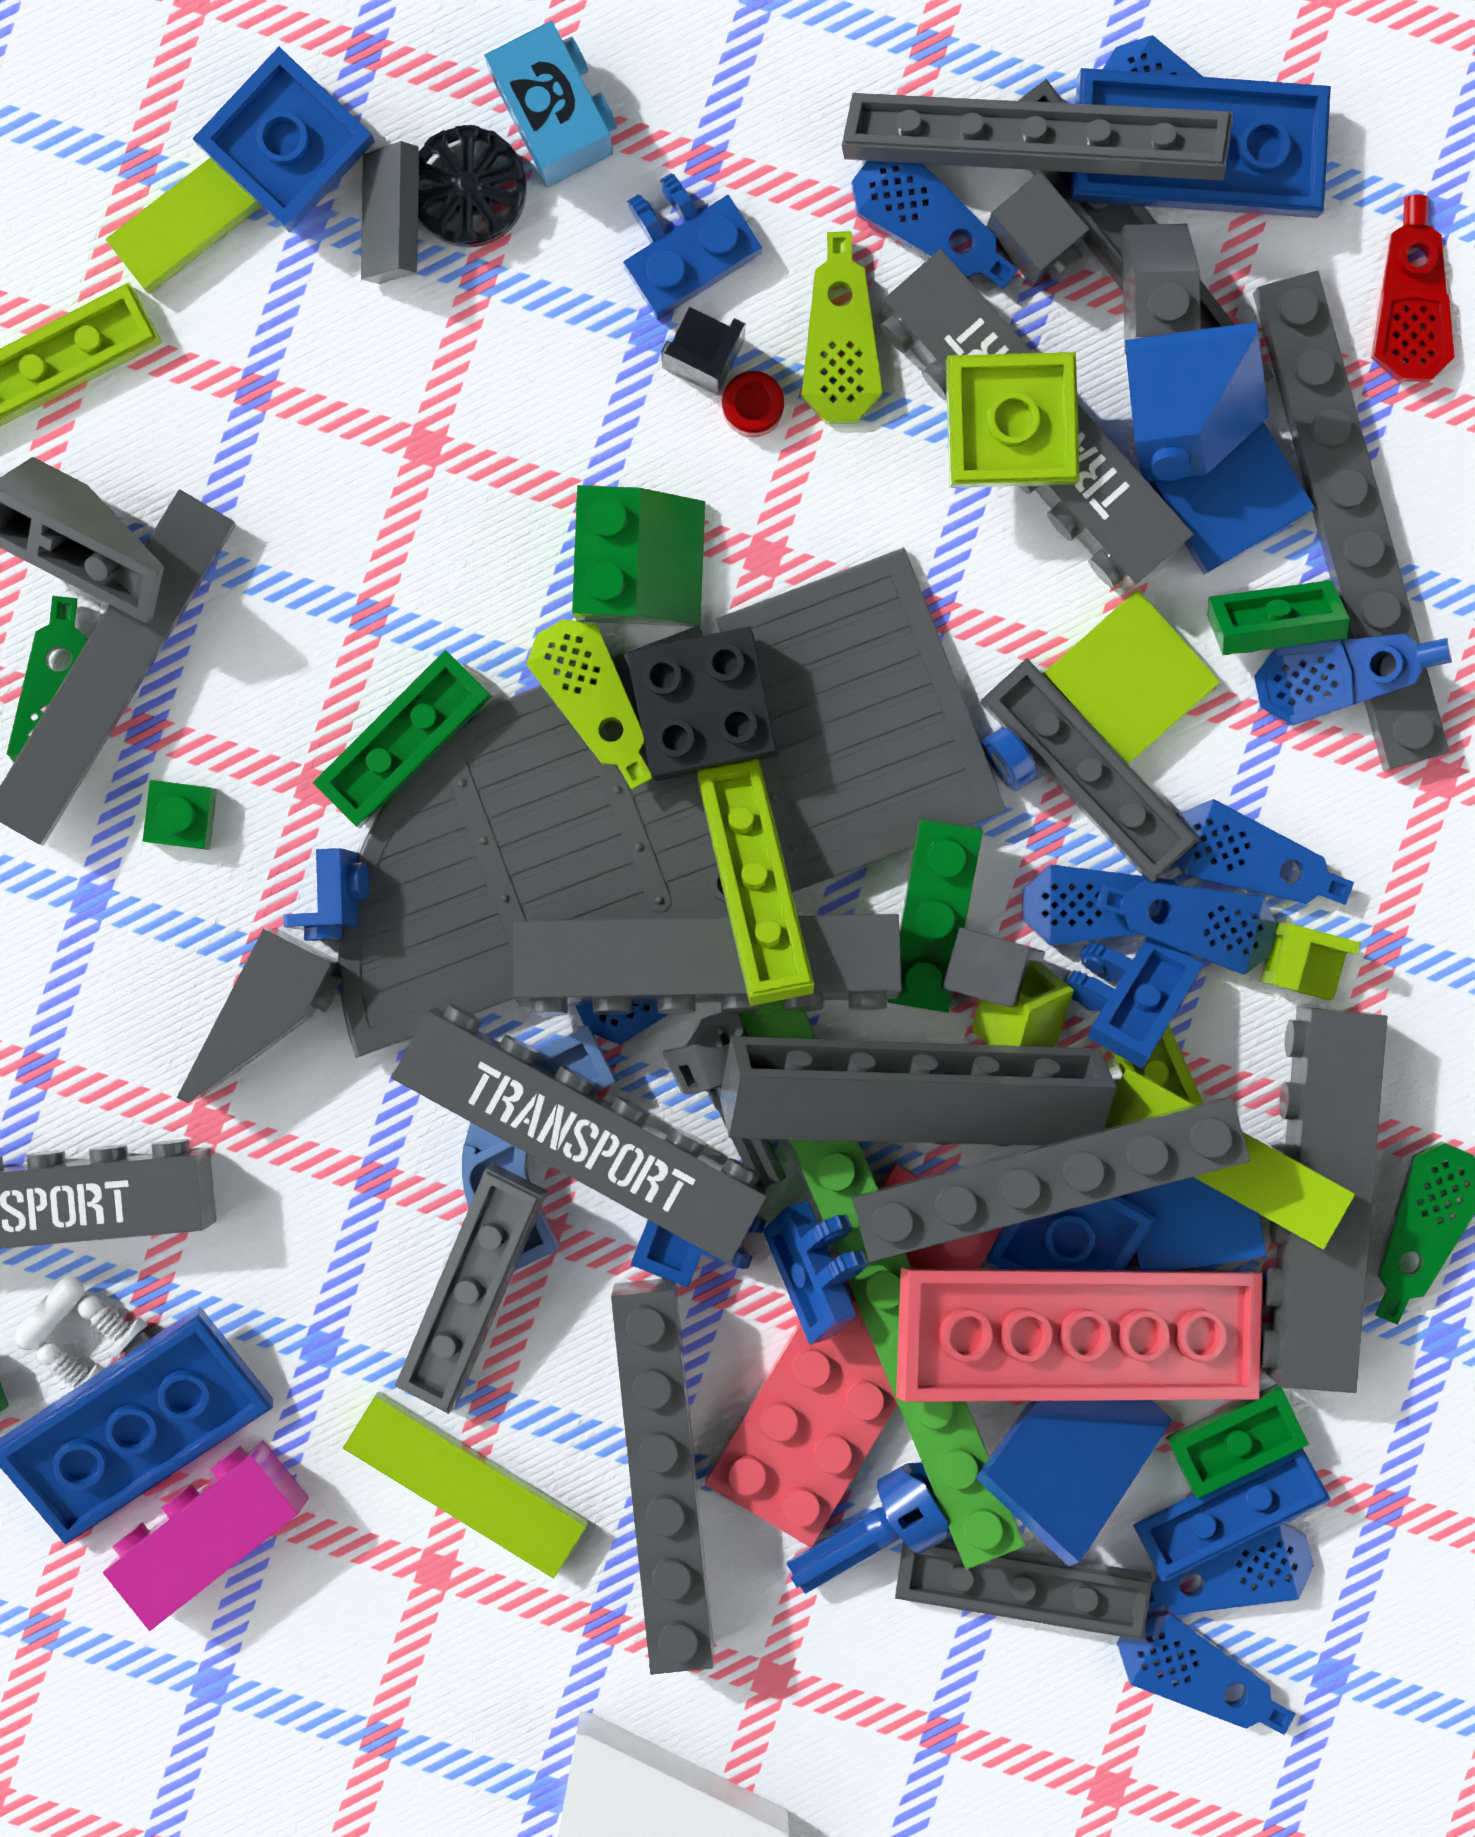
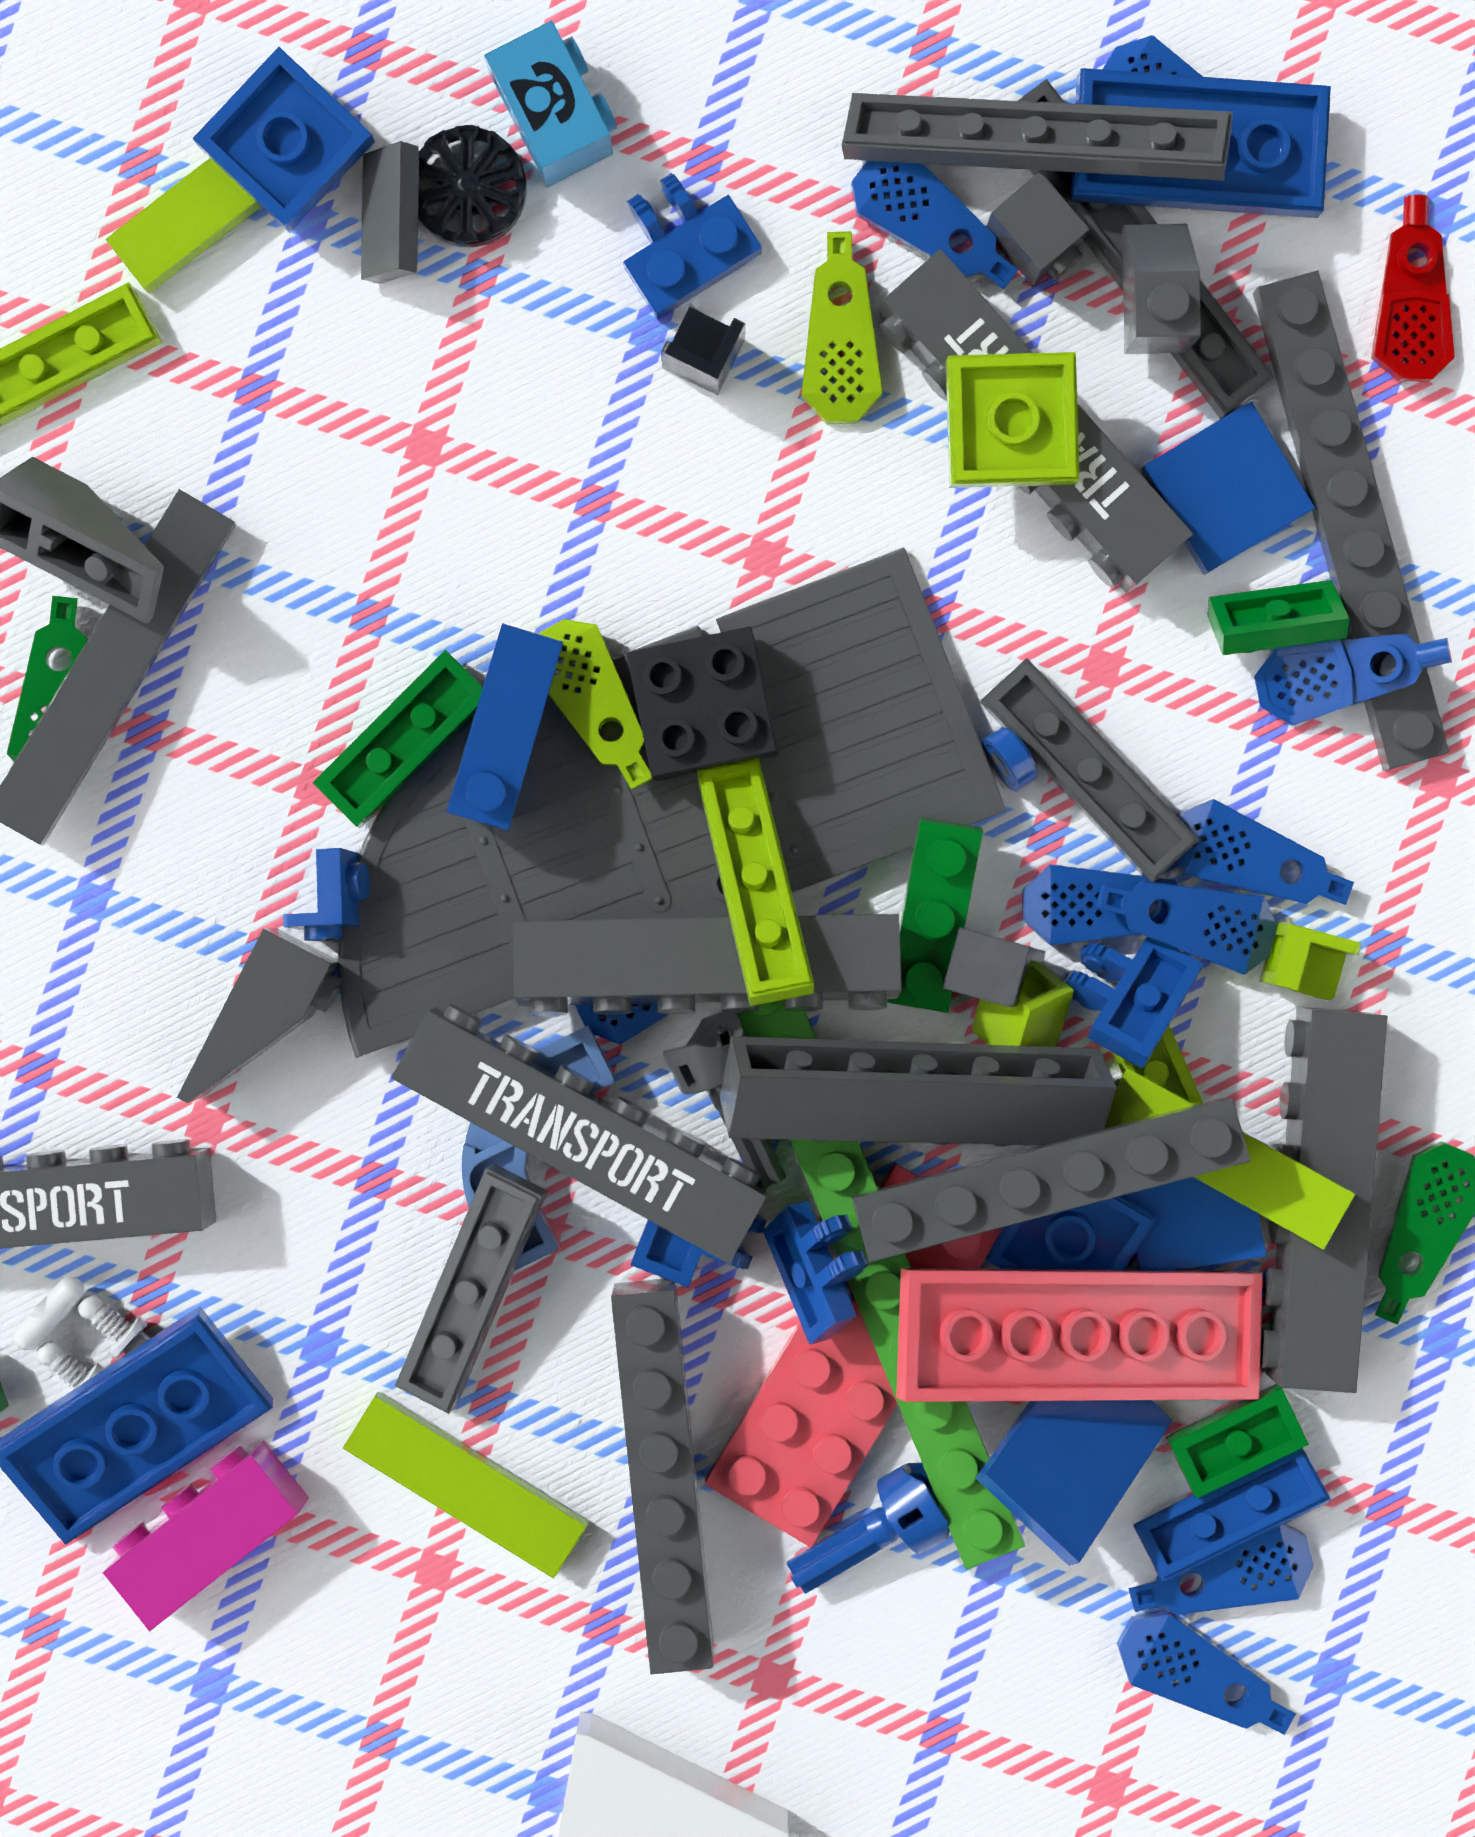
(179, 814): green plate -> none
(504, 727): none -> blue slope
(637, 557): green slope -> none
(753, 404): red tile -> none
(1029, 1589): dark grey tile -> none
(1131, 677): lime tile -> none
(1194, 397): blue slope -> none

